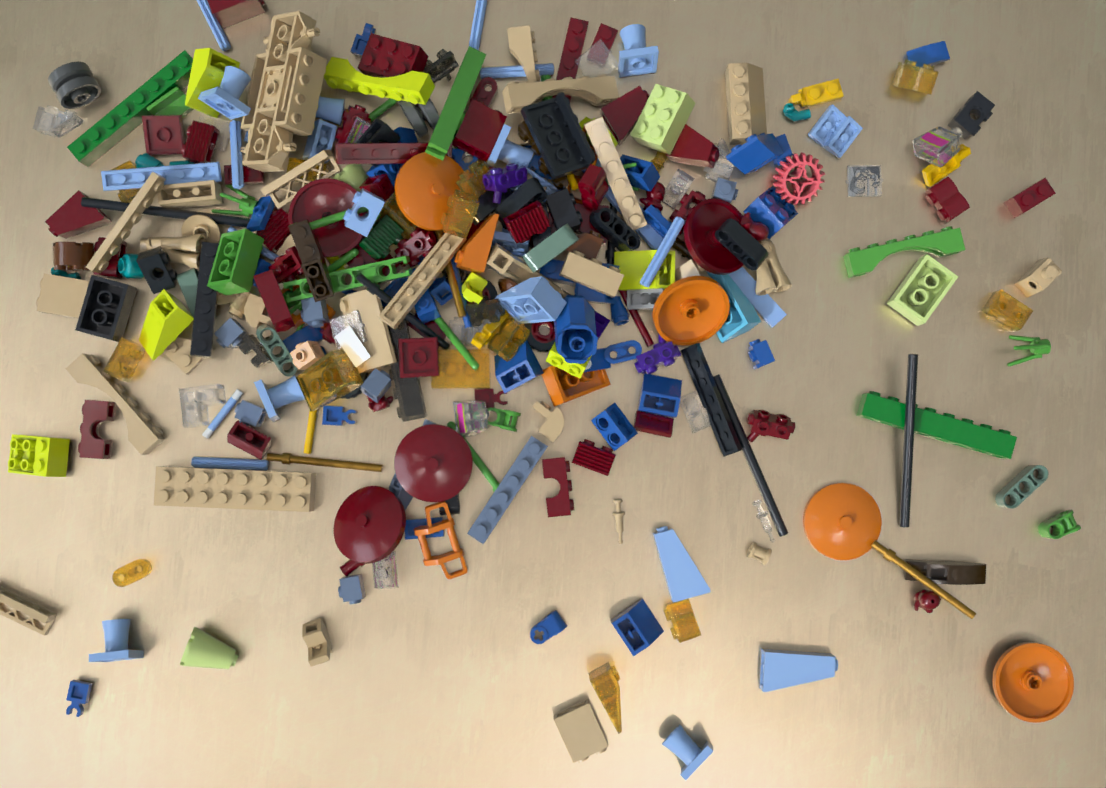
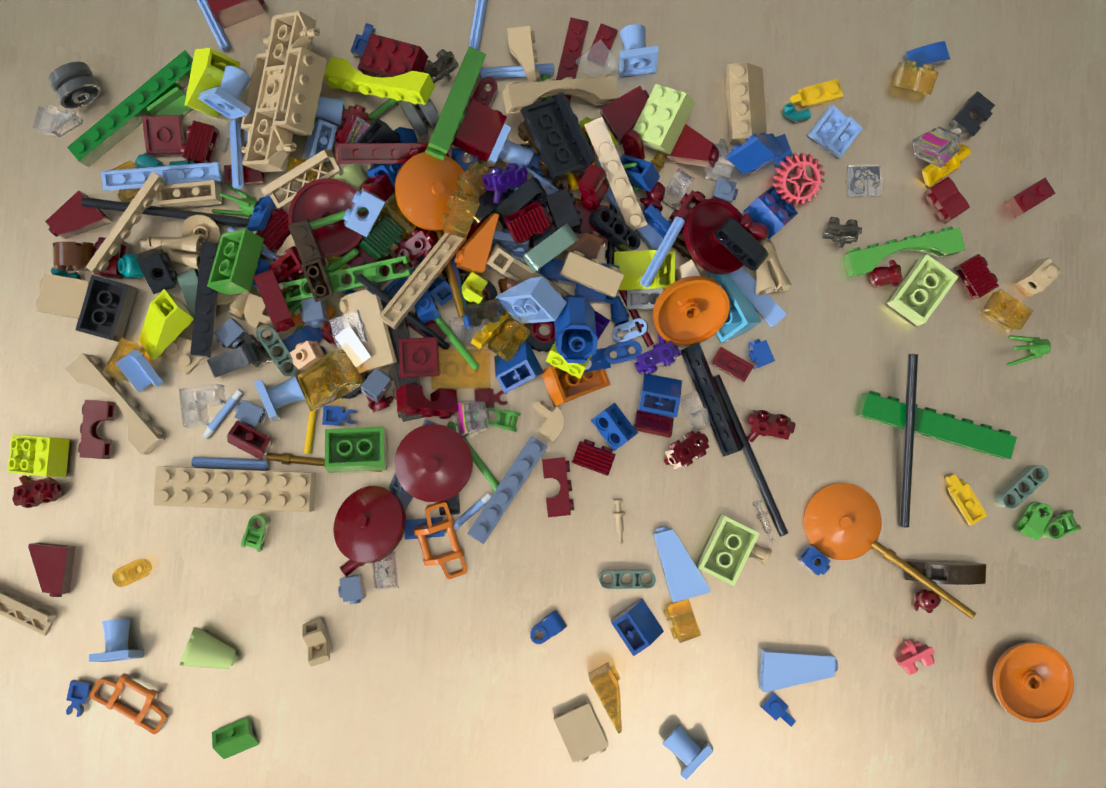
(34, 493): none -> dark red brick
(53, 567): none -> dark red slope
(120, 686): none -> orange bar
(138, 371): none -> light blue panel
(233, 360): none -> black beam
(234, 738): none -> bright green panel
(255, 536): none -> bright green piece
(355, 449): none -> bright green brick
(412, 401): none -> dark red arch
(471, 511): none -> light blue bar
(632, 334): none -> light blue beam
(633, 145): none -> dark red plate
(636, 582): none -> sand green beam
(683, 452): none -> dark red brick
(727, 550): none -> yellowish green brick
(732, 364): none -> dark red plate
(777, 708): none -> blue plate
(810, 555): none -> blue brick
(842, 233): none -> clear smoke hips
(885, 275): none -> dark red animal
(913, 653): none -> coral hips
(965, 500): none -> yellow hinge
(977, 276): none -> dark red brick
(1034, 522): none -> bright green piece

